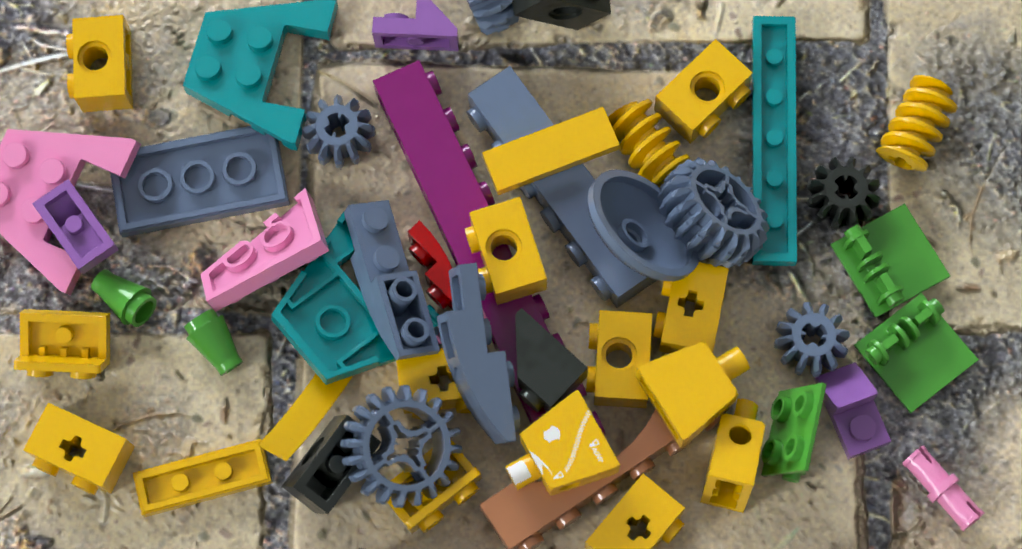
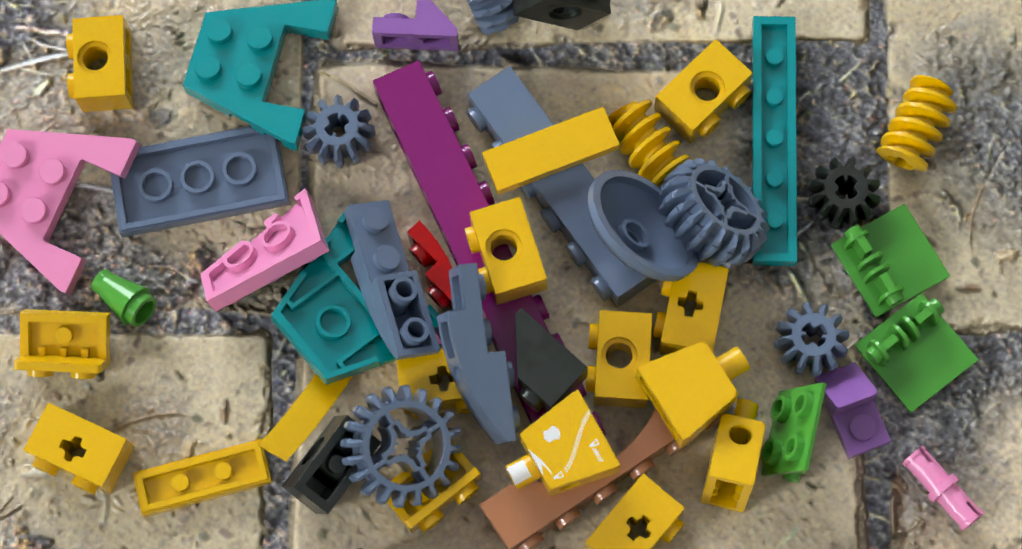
(75, 226): medium lavender slope -> none
(213, 340): bright green cone -> none

